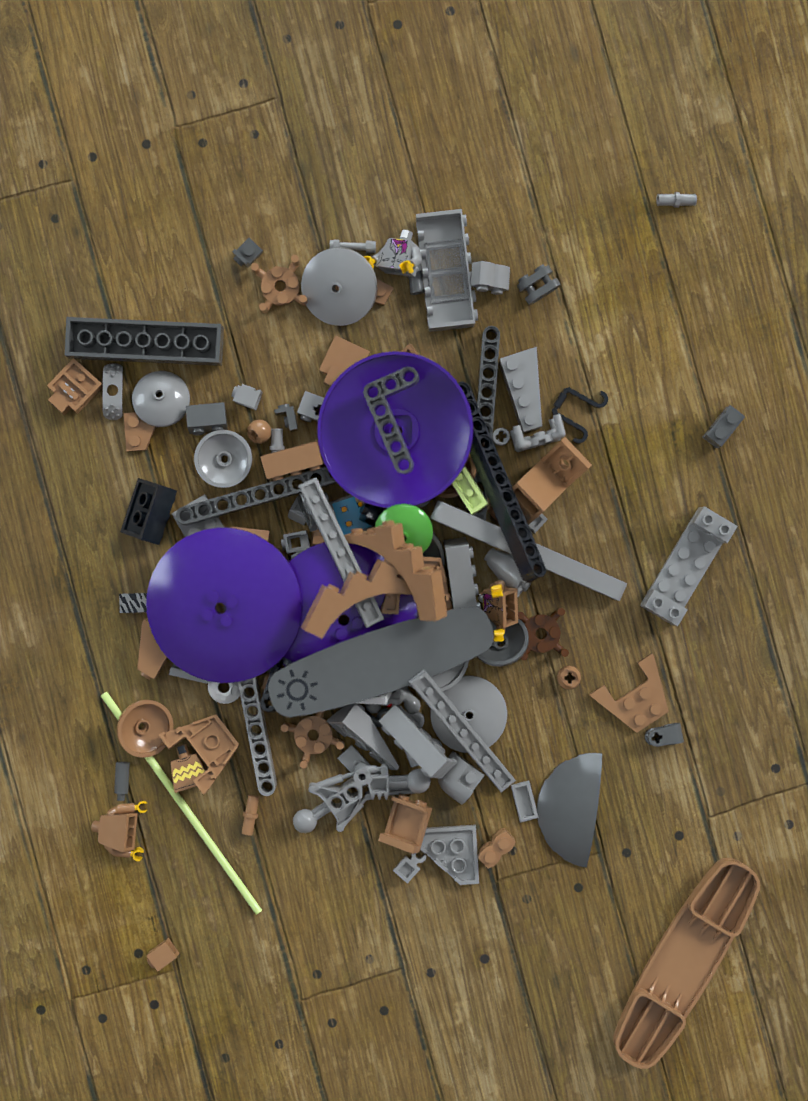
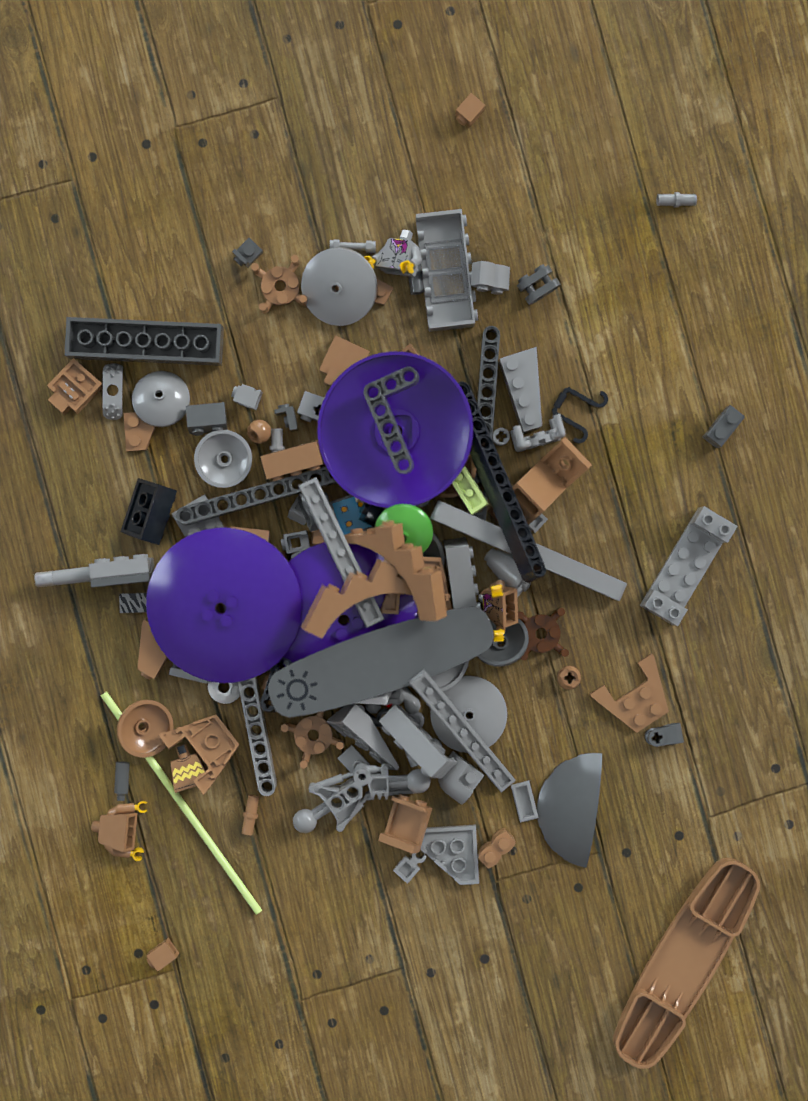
(102, 572): none -> light grey piece
(469, 110): none -> medium nougat brick

